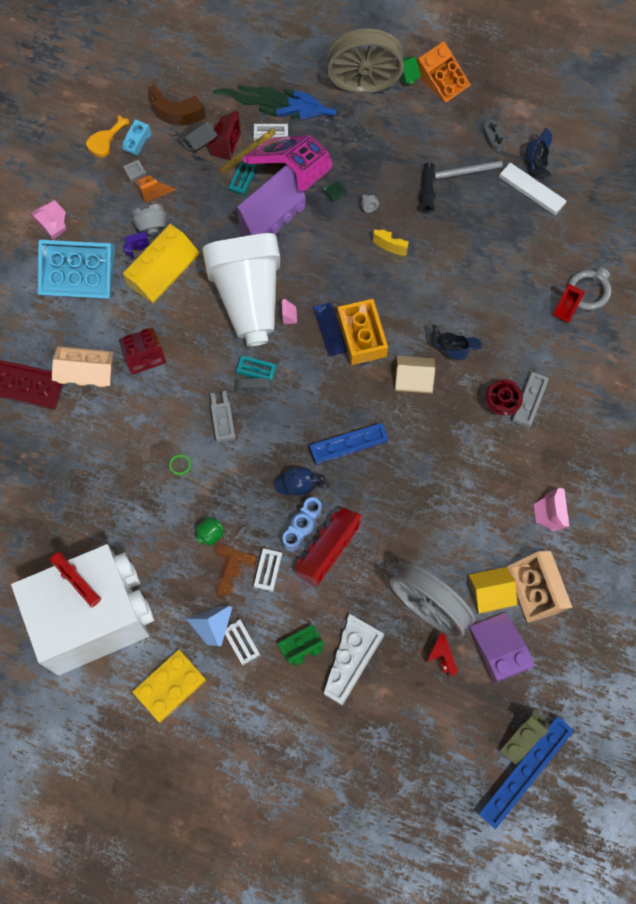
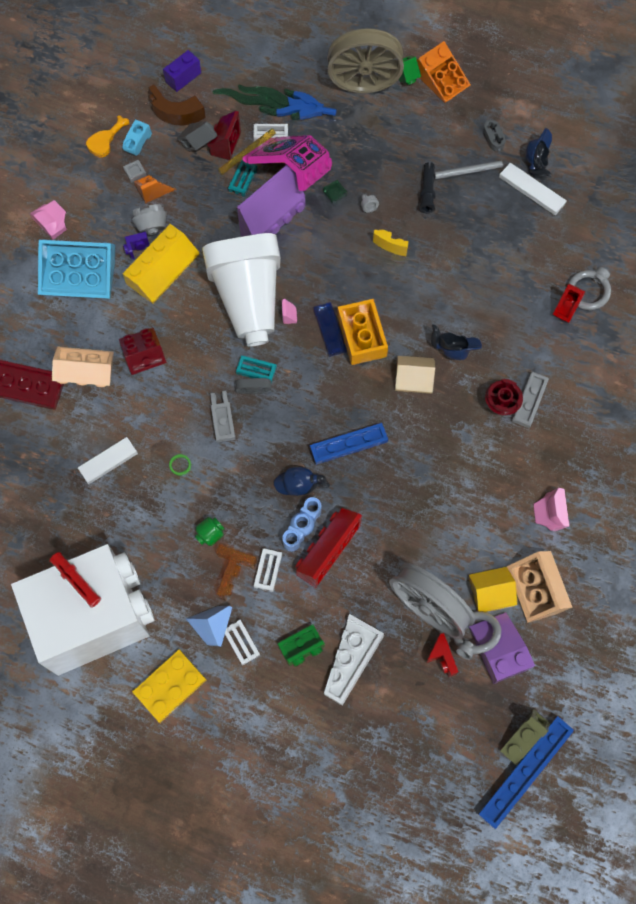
(107, 460): none -> white tile
(182, 70): none -> dark purple brick
(467, 649): none -> light grey piece

